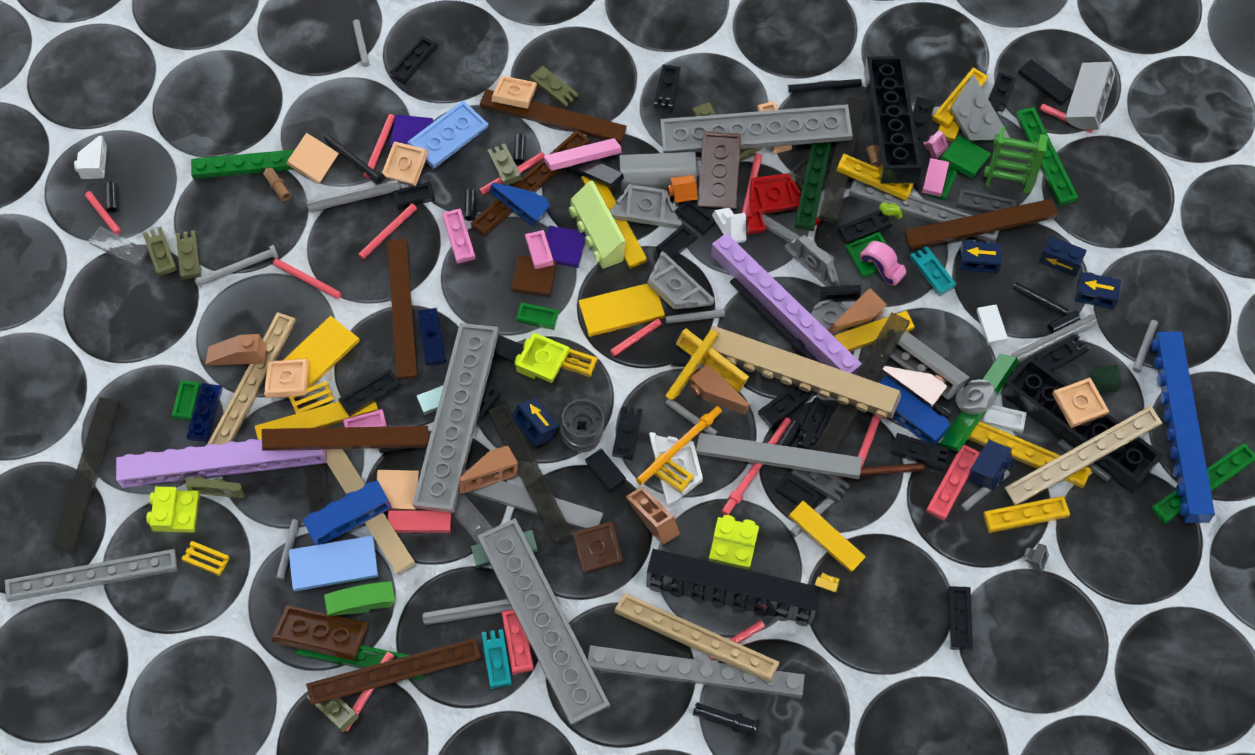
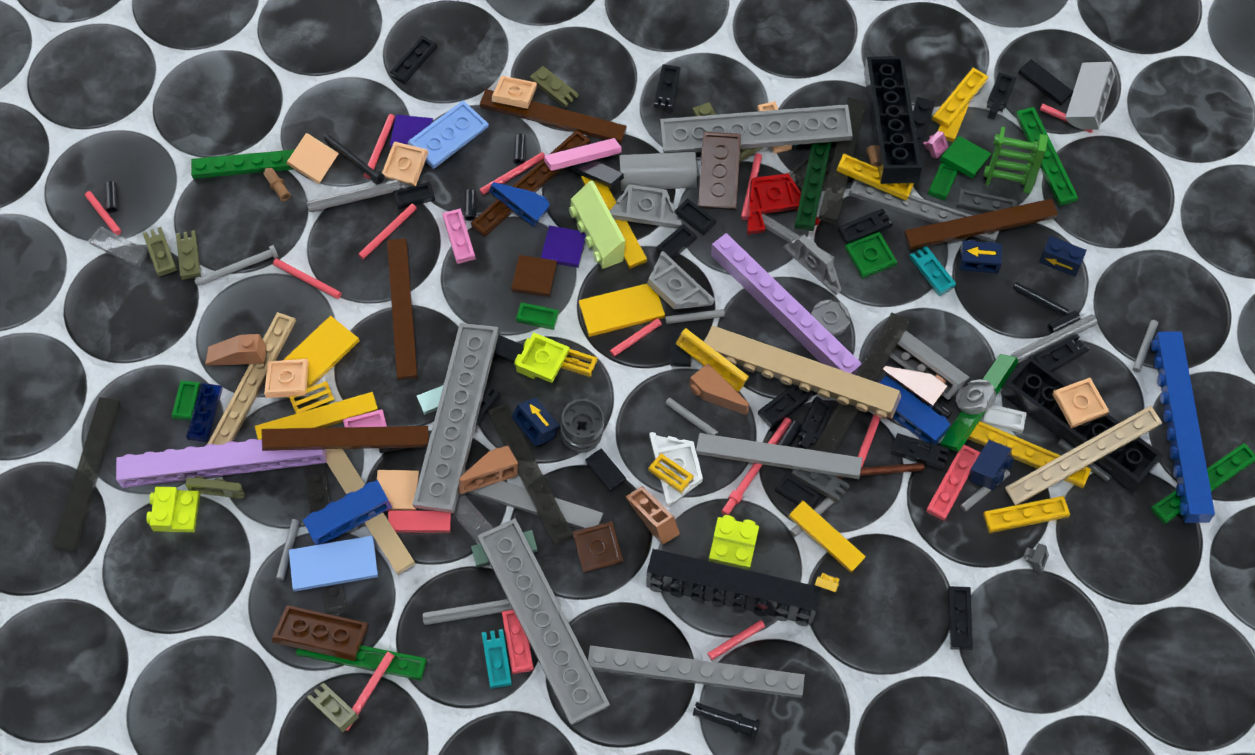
(91, 575): light grey tile -> none
(92, 160): white slope -> none
(190, 551): yellow tile -> none
(359, 599): bright green slope -> none
(361, 44): light grey bar -> none
(369, 392): black tile -> none
(393, 671): reddish brown tile -> none
(429, 328): clear blue tile -> none
(504, 165): olive hinge -> none
(539, 249): bright pink tile -> none
(626, 433): black hinge -> none
(683, 188): orange brick -> none
(693, 364): yellow tile -> none
(697, 637): tan tile -> none
(704, 422): light orange bar -> none
(731, 224): white slope -> none
(796, 344): black bar -> none
(824, 85): black bar -> none
(840, 293): black tile -> none
(865, 309): nougat slope -> none
(867, 334): yellow tile -> none
(885, 261): bright pink animal -> none
(891, 210): lime arm -> none
(935, 177): bright pink tile -> none
(976, 114): light grey wing -> none
(992, 324): white tile -> none
(1097, 290): dark blue brick -> none
(1106, 378): clear green brick -> none

